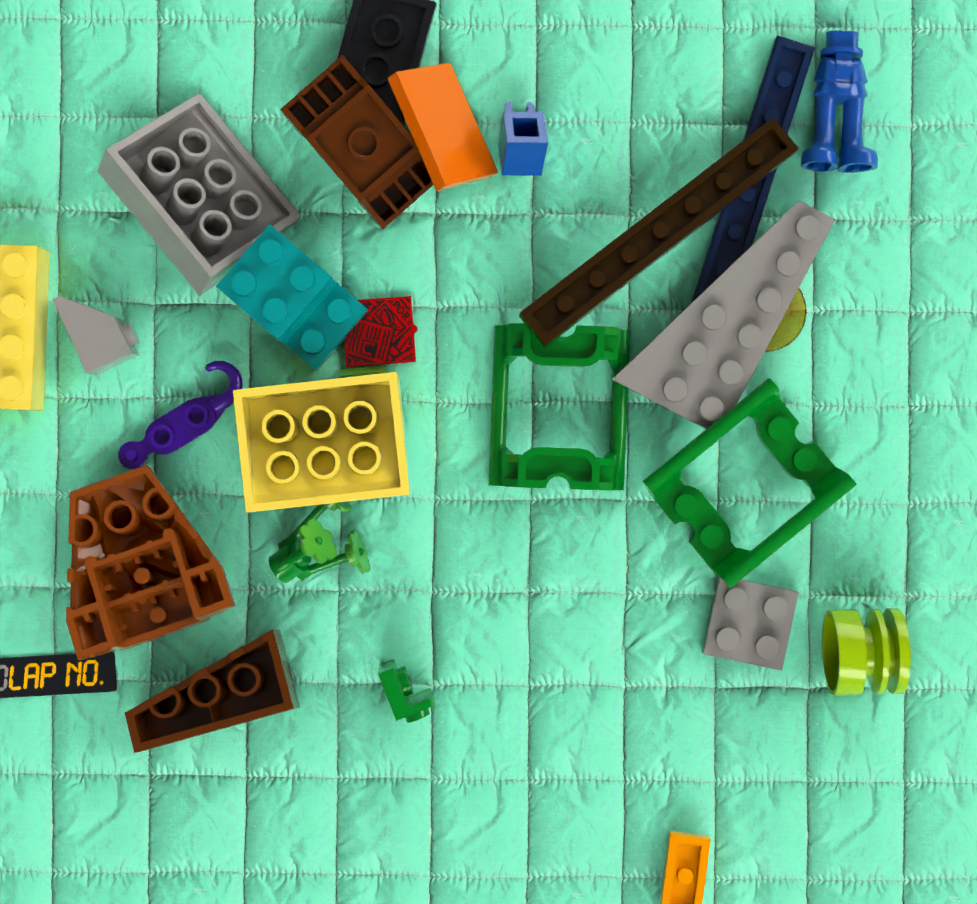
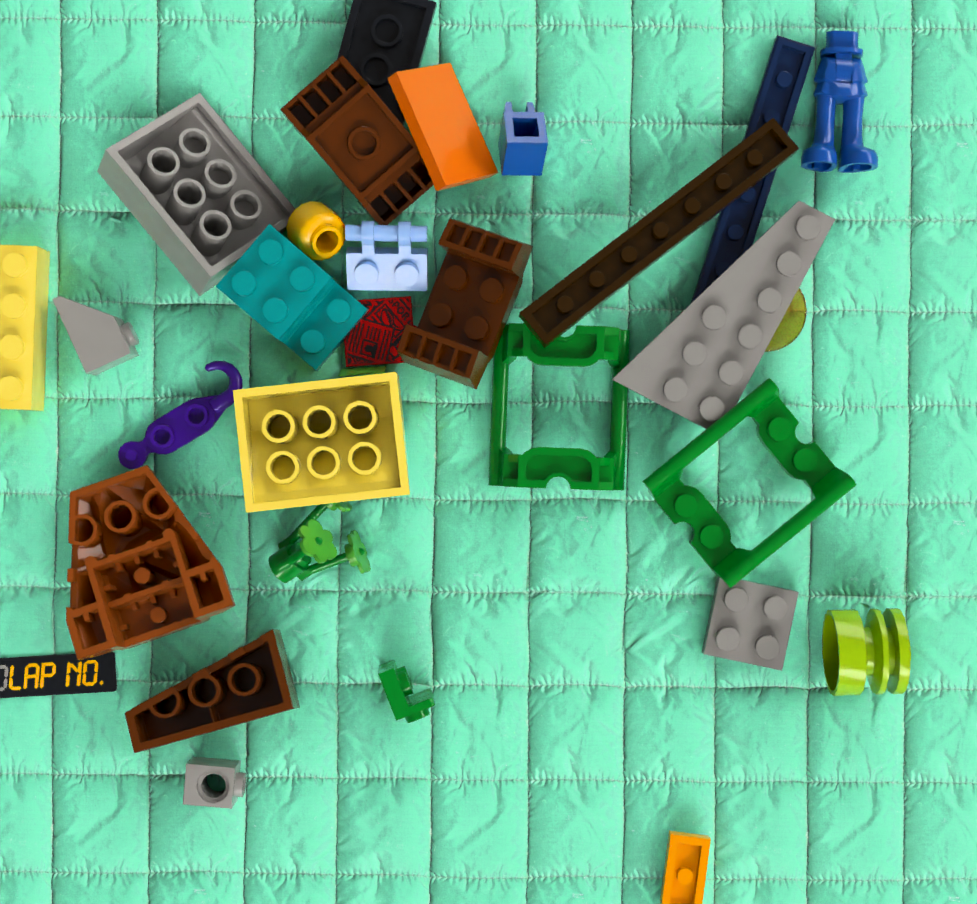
(200, 794): none -> light grey brick
(316, 230): none -> yellow head
(386, 267): none -> light blue plate
(467, 304): none -> reddish brown plate

